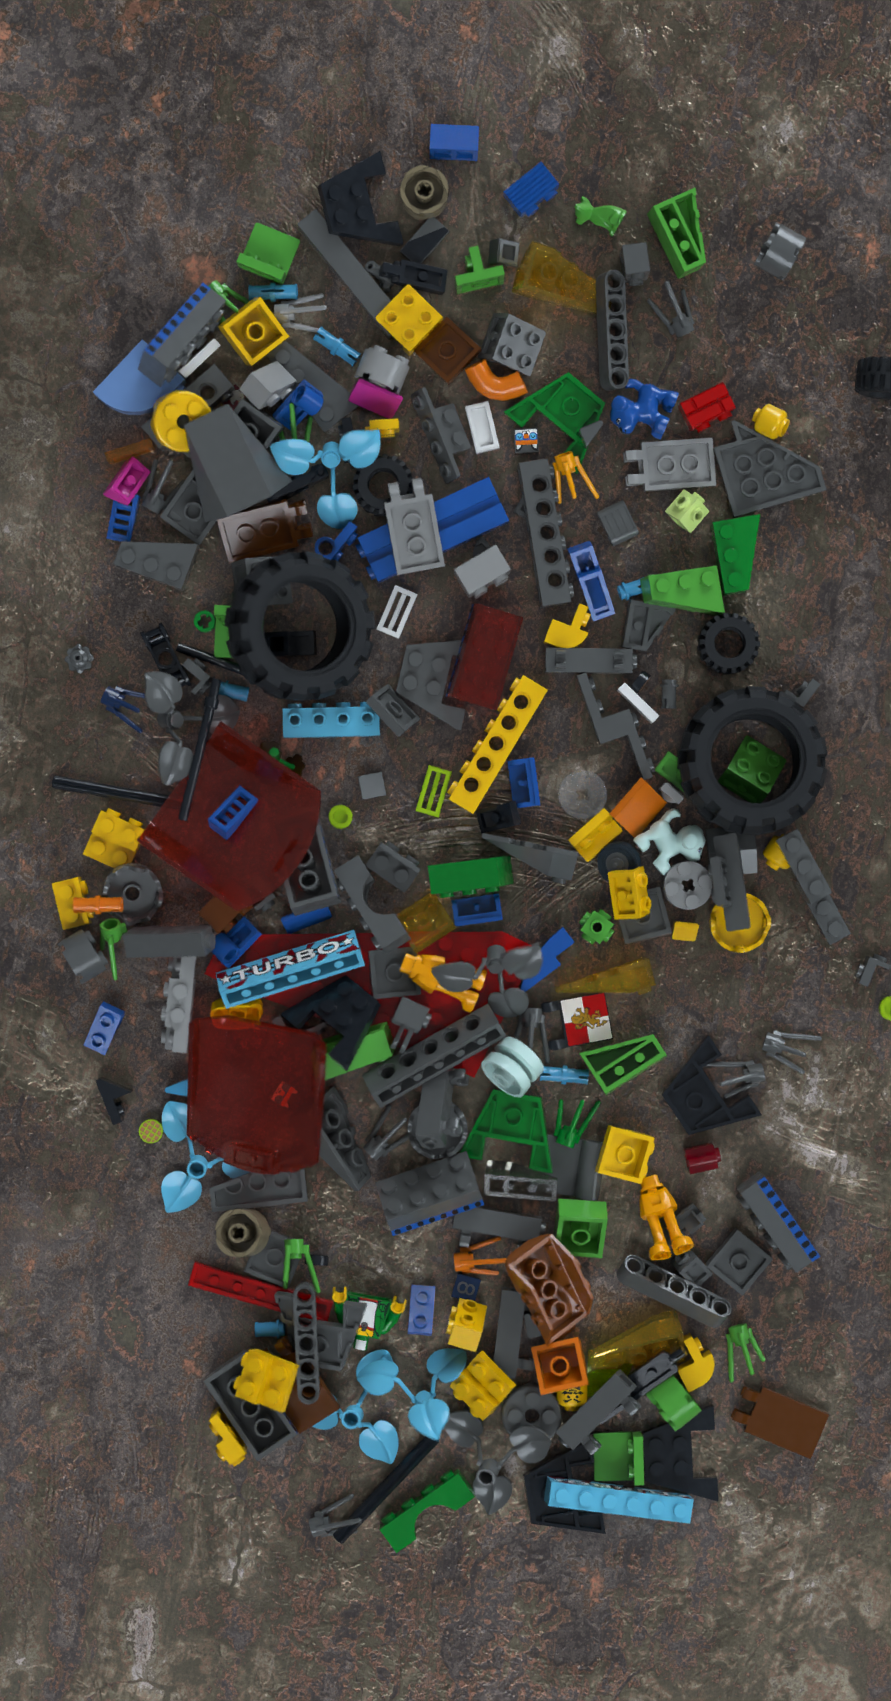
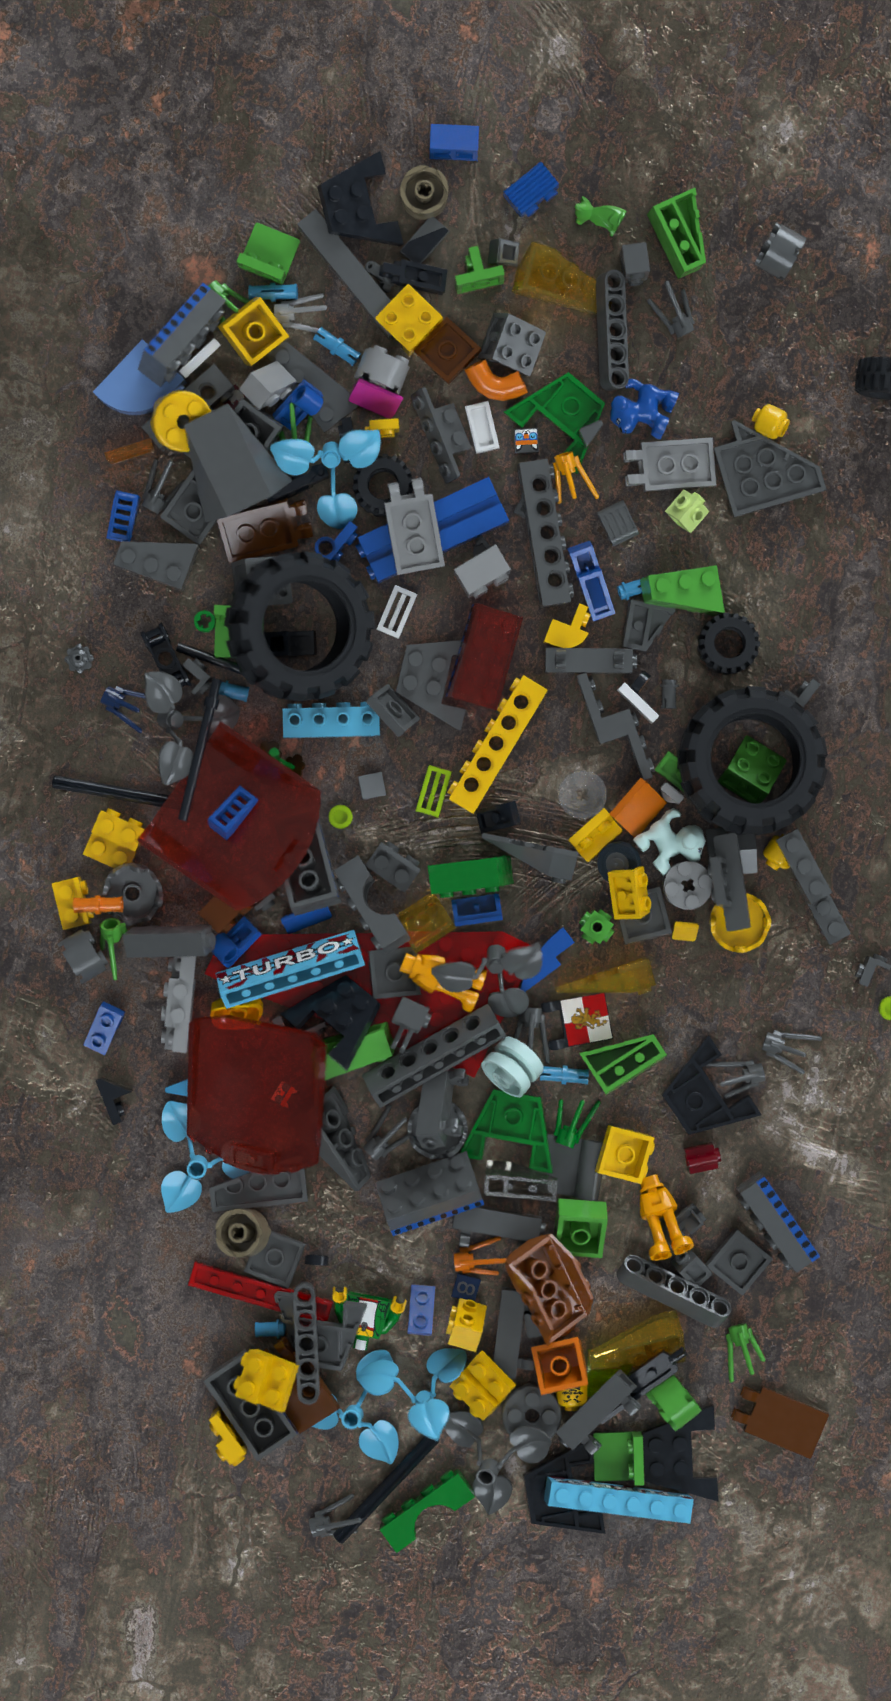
(127, 481): dark pink slope -> none
(151, 1131): tile -> none
(293, 1250): bright green plant -> none
(524, 782): blue hinge -> none
(698, 1369): yellow brick -> none
(707, 407): red brick -> none
(734, 552): green wedge -> none

